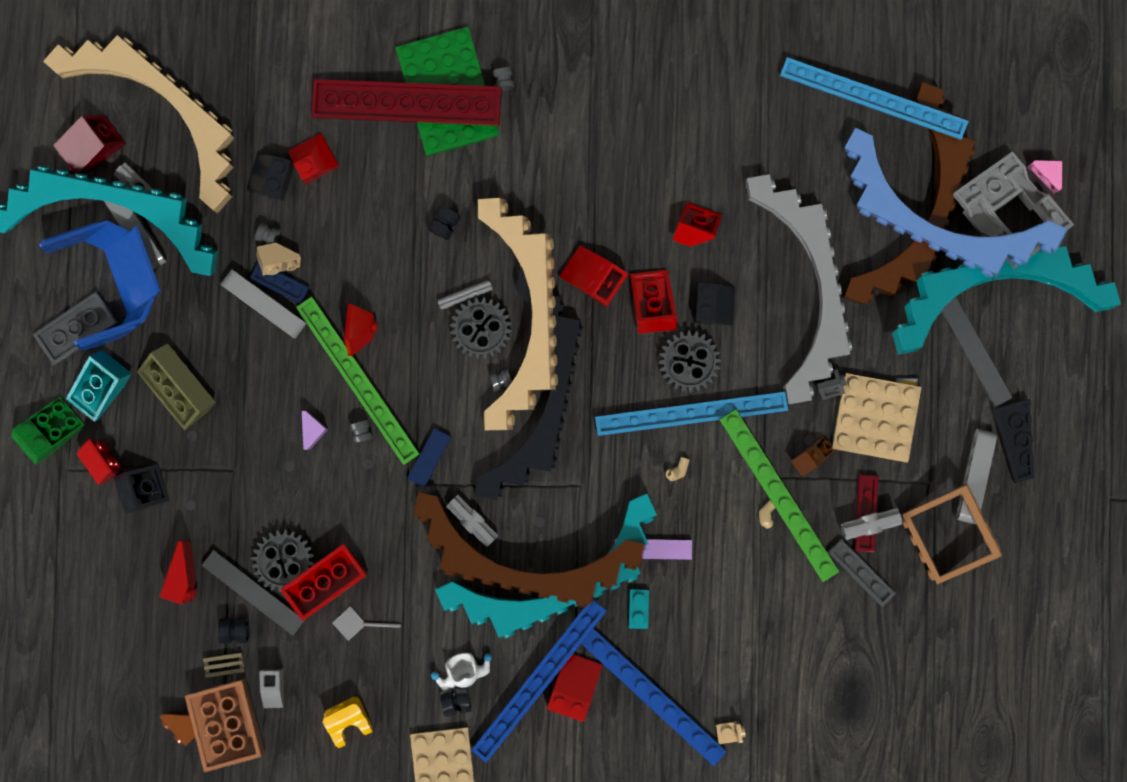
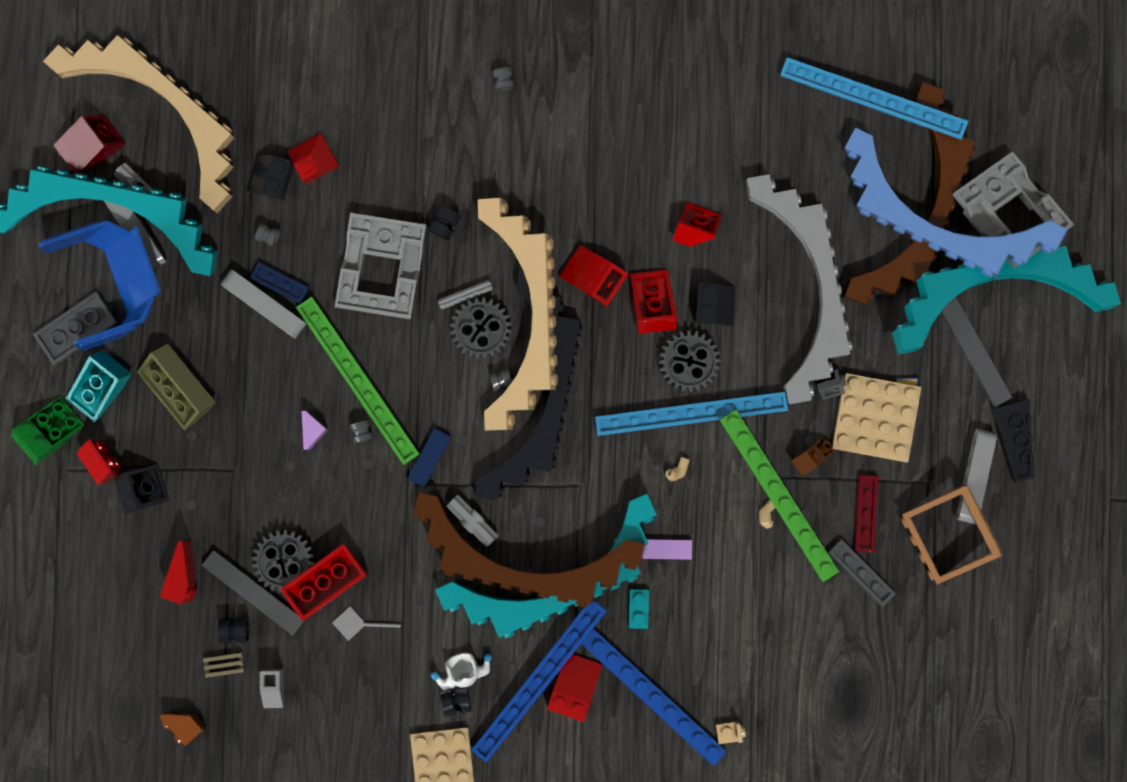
(225, 725): nougat slope -> none
(276, 258): tan slope -> none
(343, 715): yellow piece -> none
(359, 329): red slope -> none
(382, 239): none -> light grey piece
(406, 102): dark red plate -> none
(448, 61): green plate -> none
(871, 524): light grey piece -> none
(1049, 173): bright pink slope -> none

